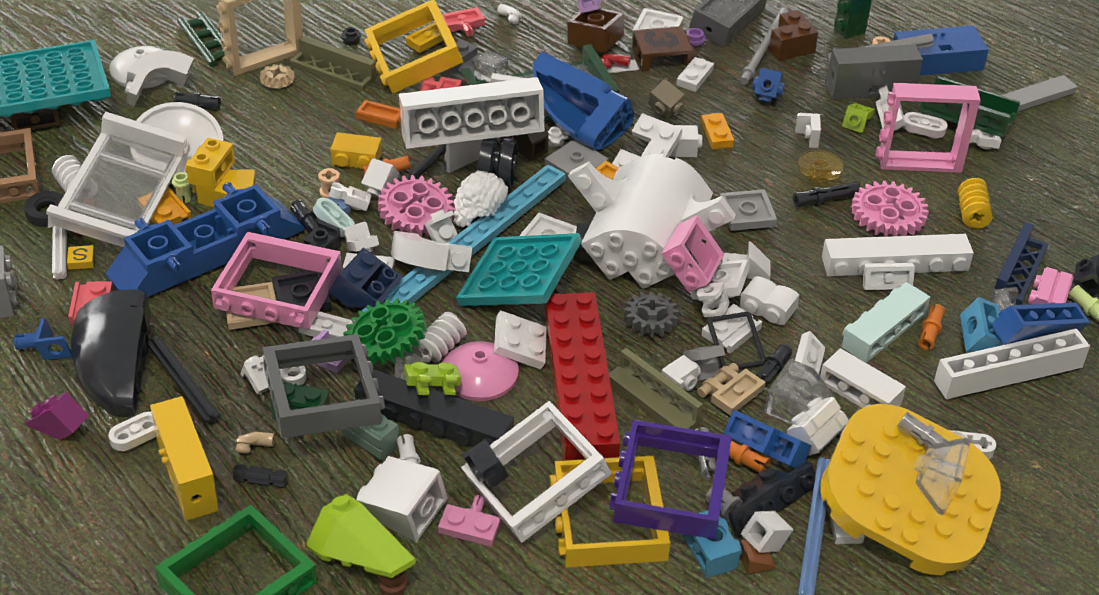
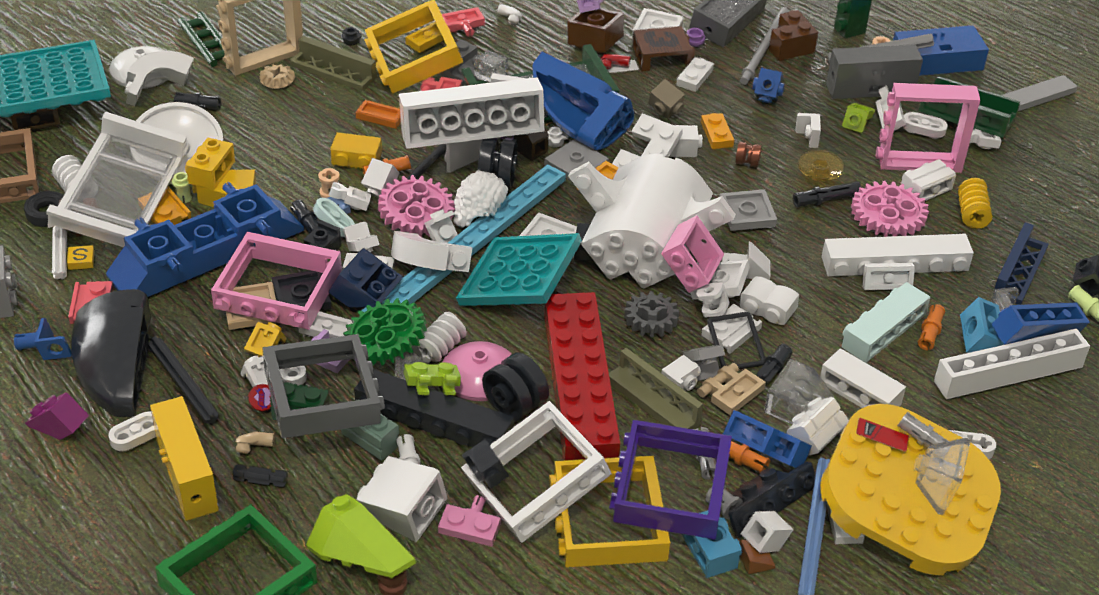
(259, 397): none -> red tile
(264, 336): none -> yellow bracket
(515, 386): none -> black wheel
(520, 339): white plate -> none
(753, 154): none -> copper wheel
(810, 351): white plate -> none
(882, 434): none -> red sticker
(930, 179): none -> white brick
(1051, 287): bright pink brick -> none

